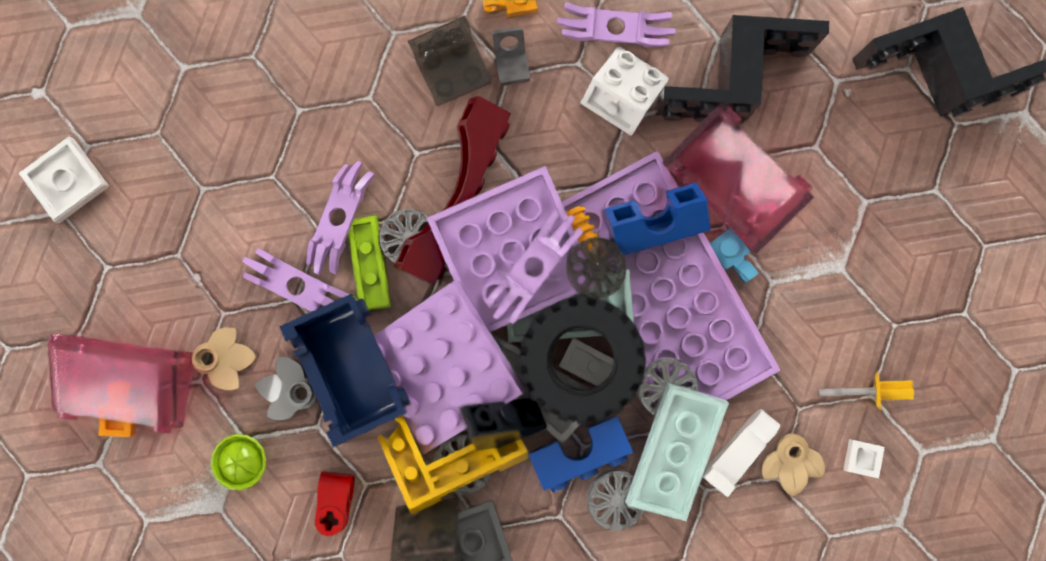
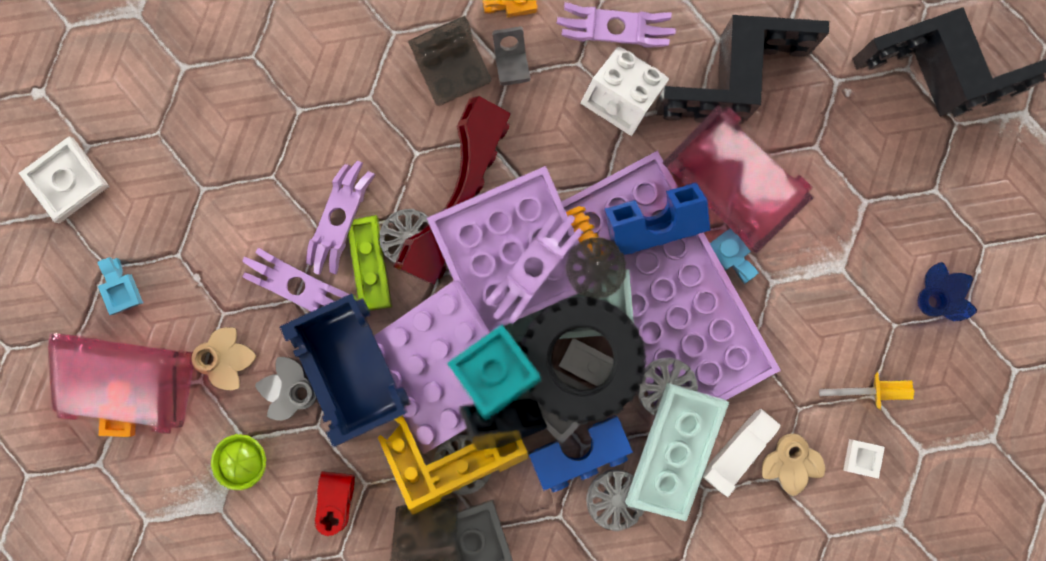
(120, 291): none -> medium azure plate
(494, 371): none -> teal plate
(949, 294): none -> clear blue plate

